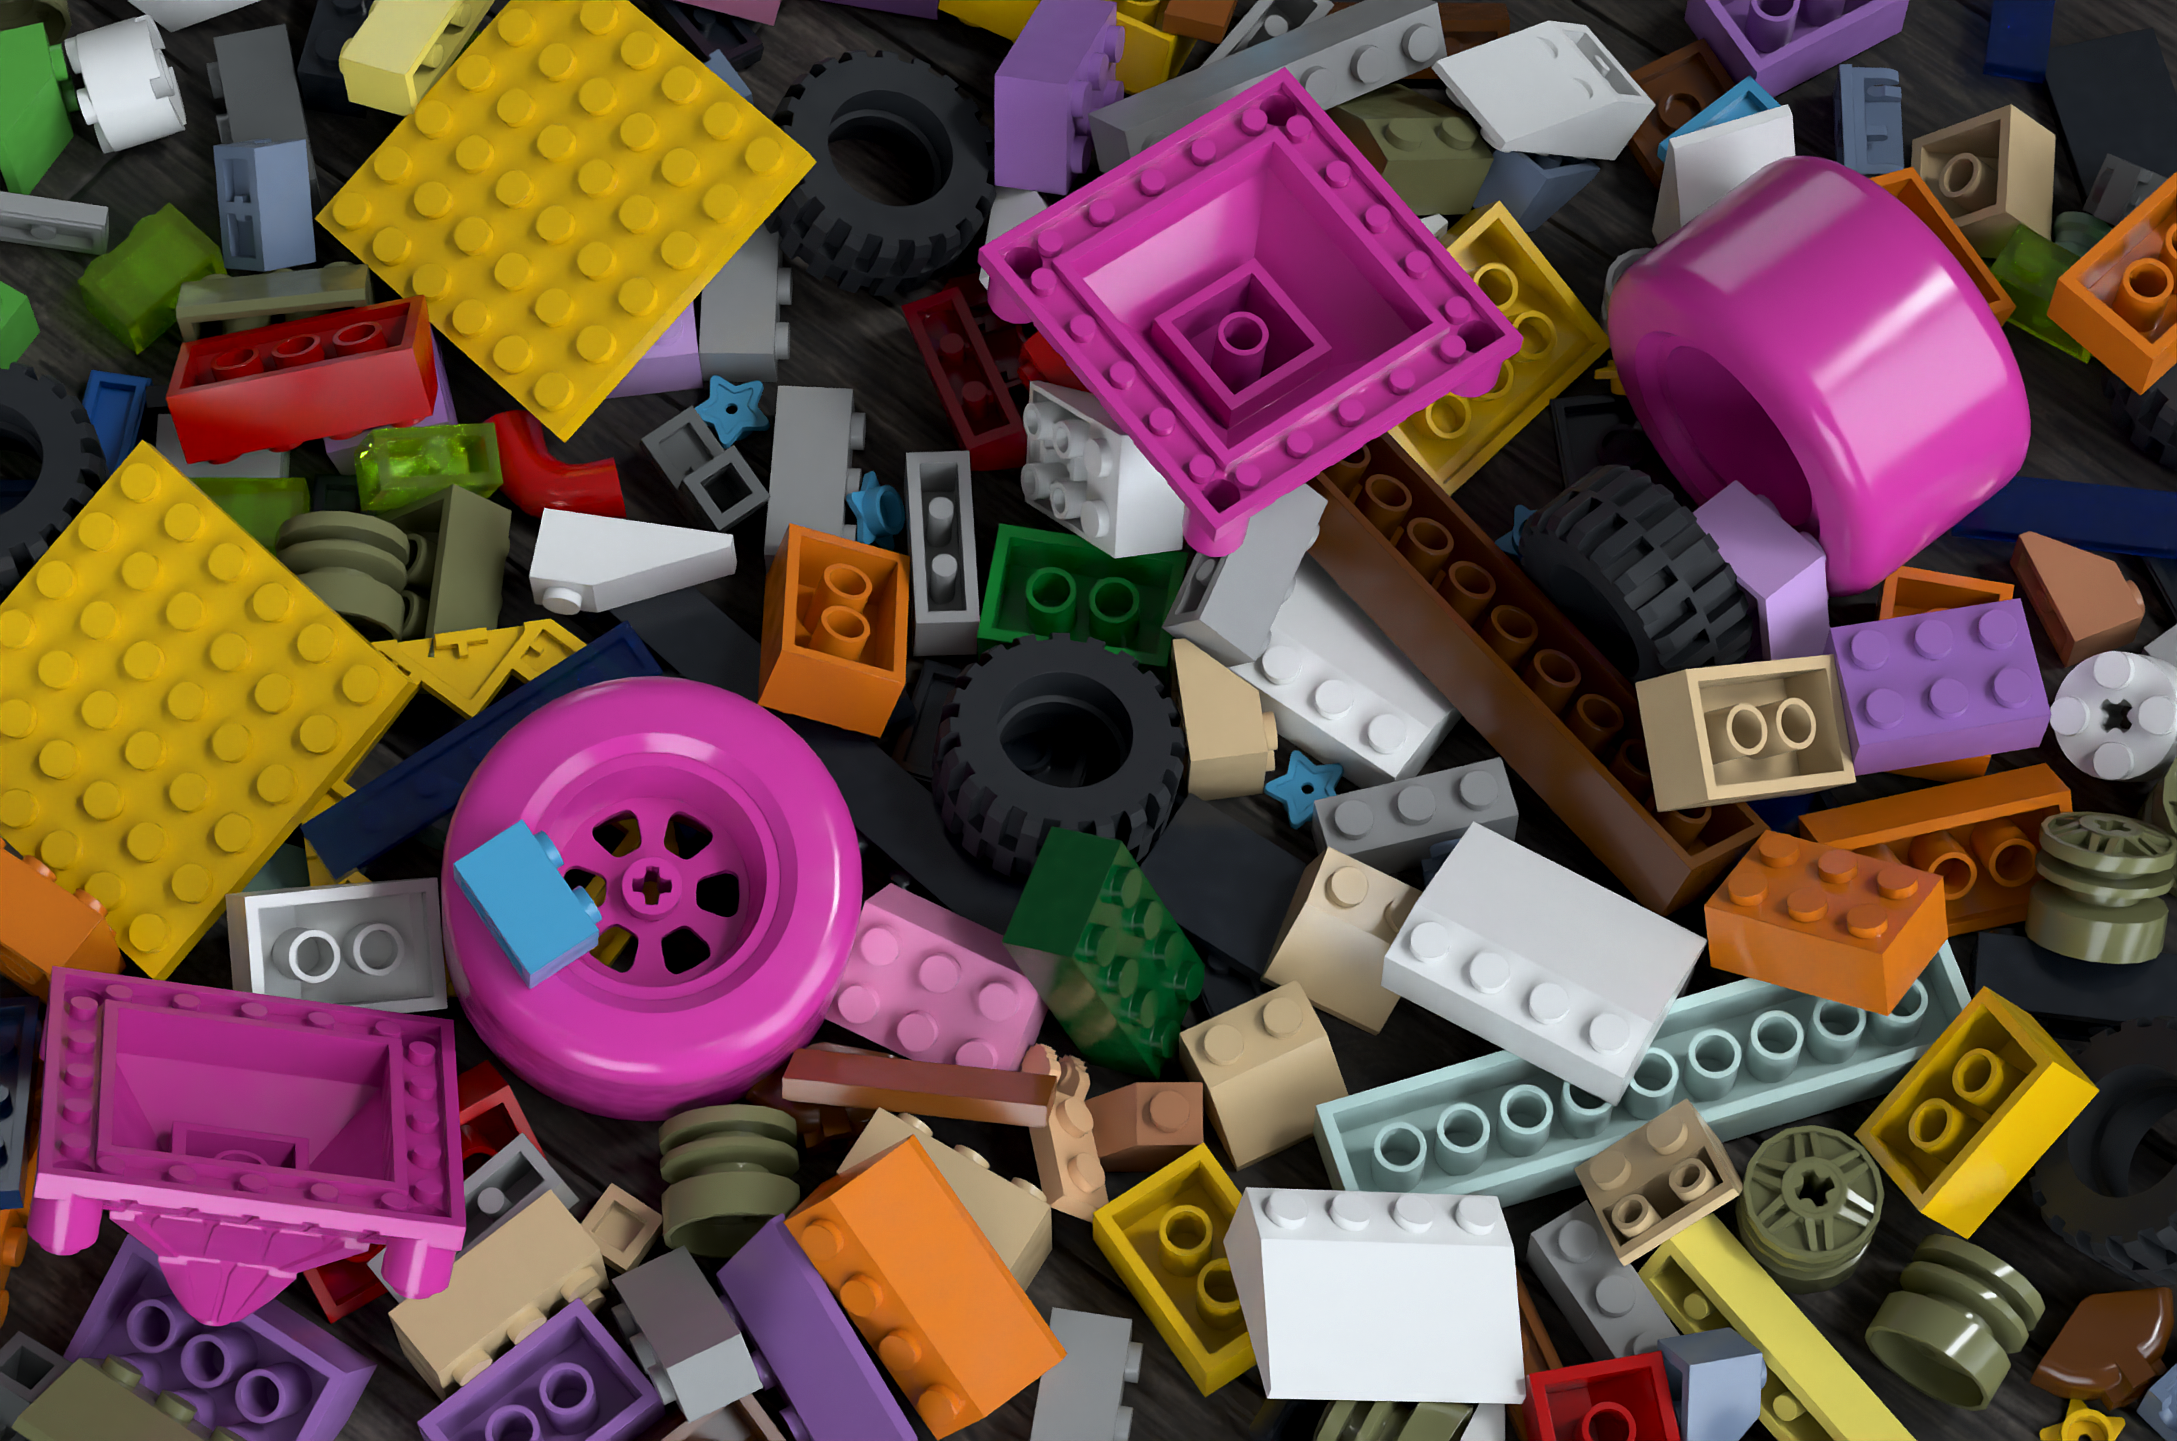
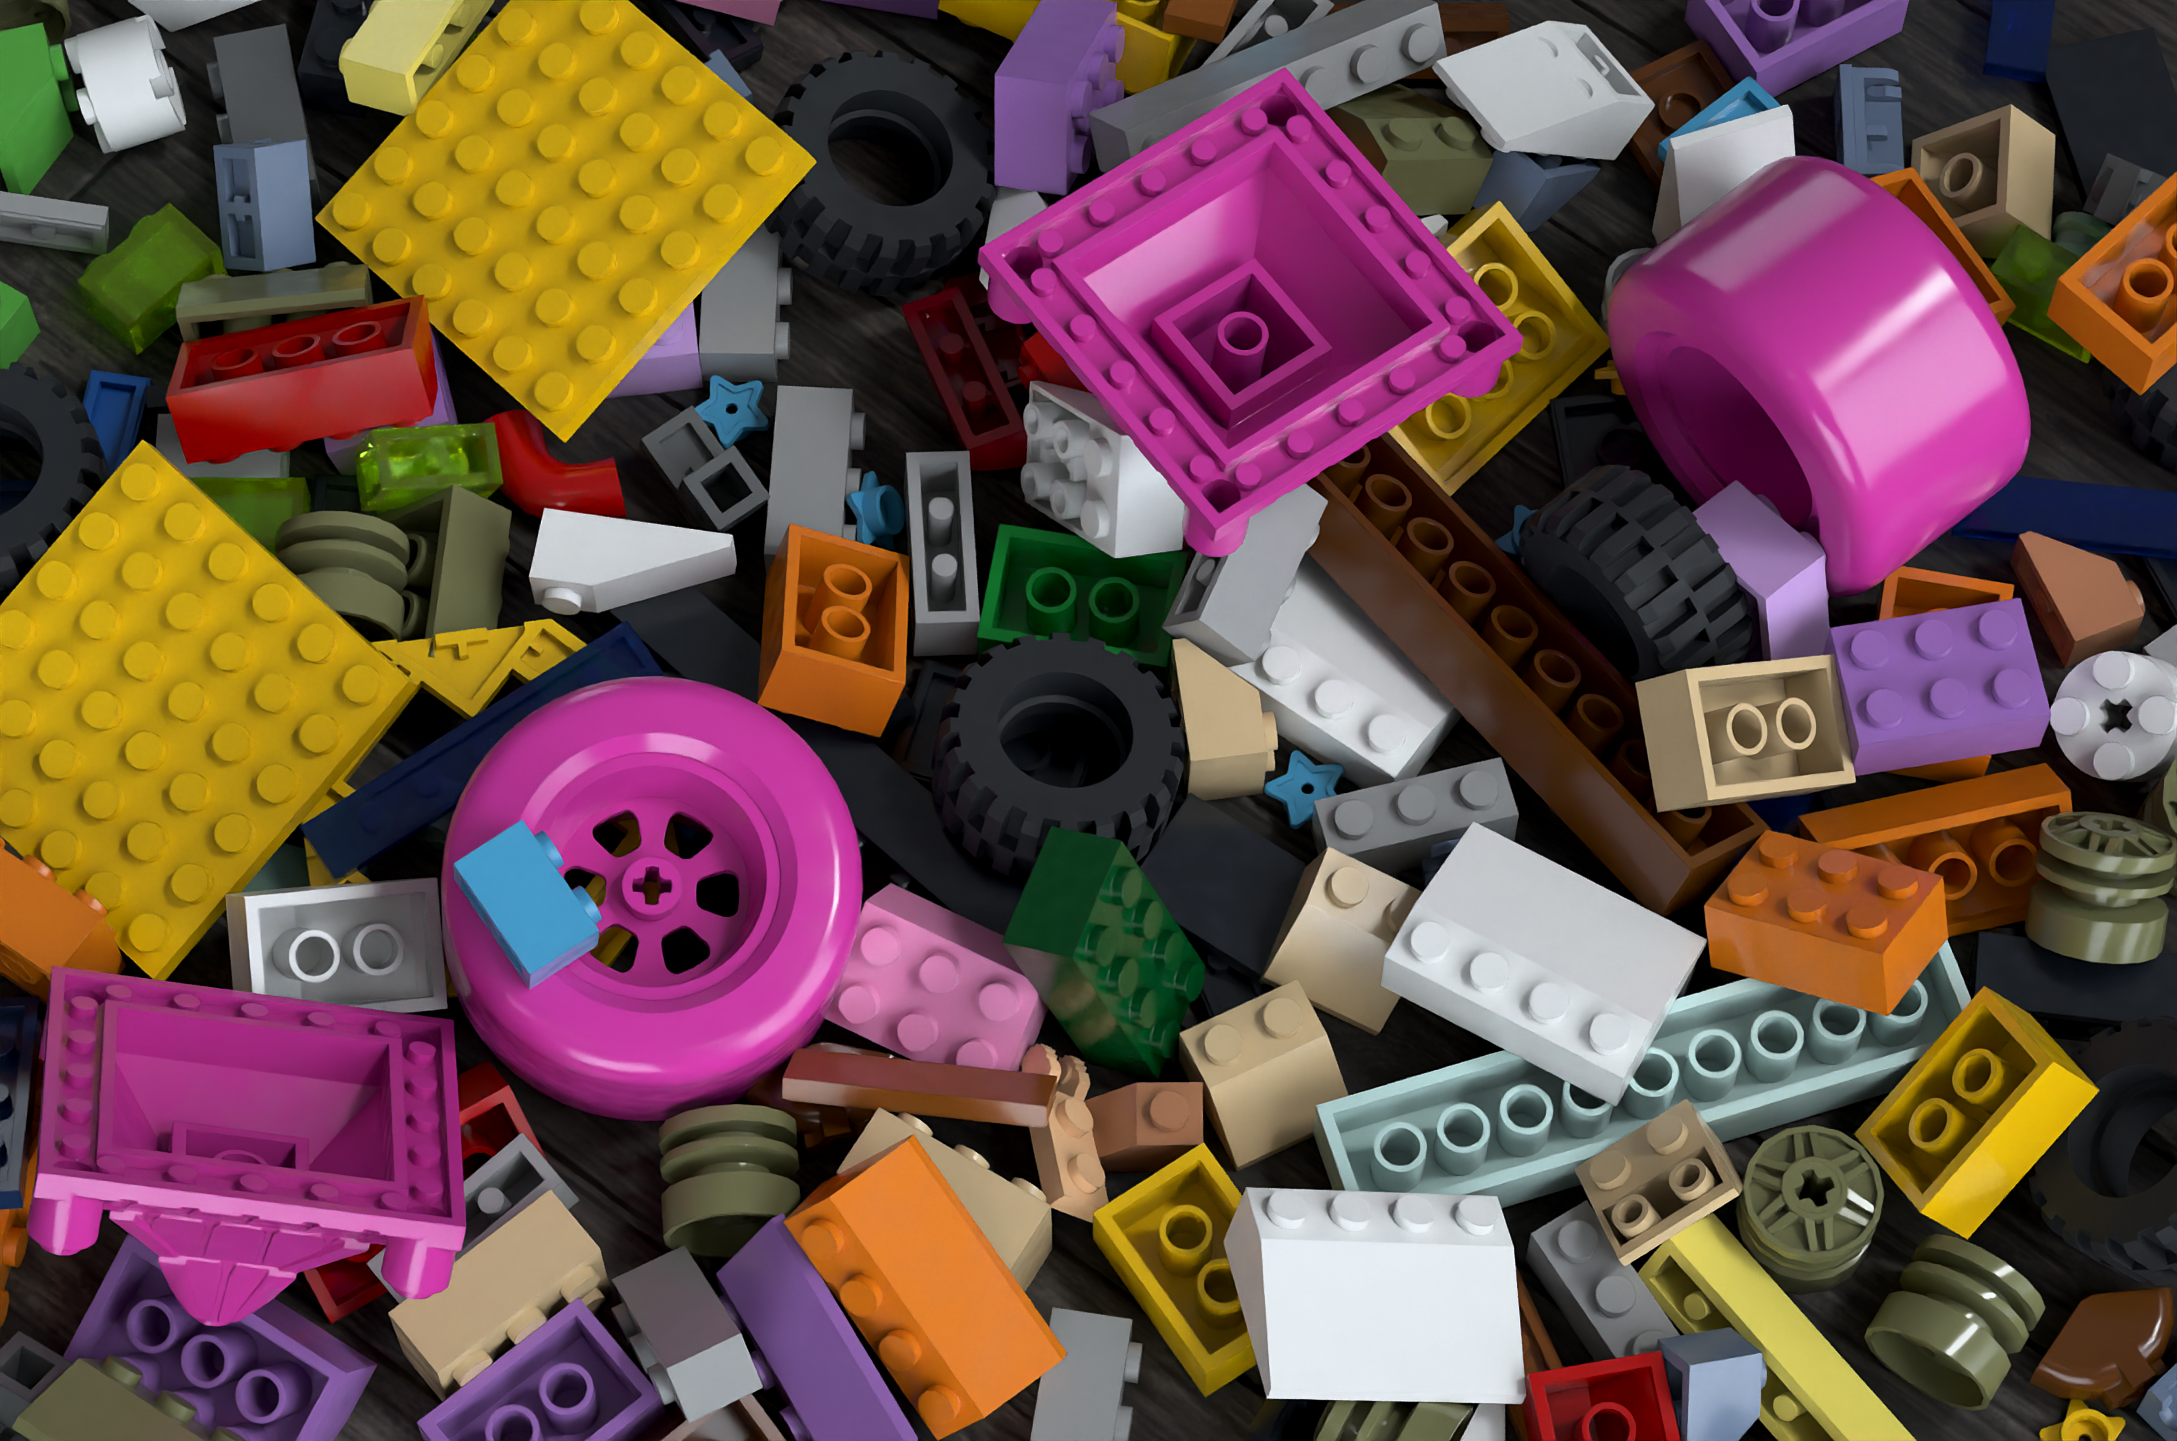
(622, 1228): tan plate -> none

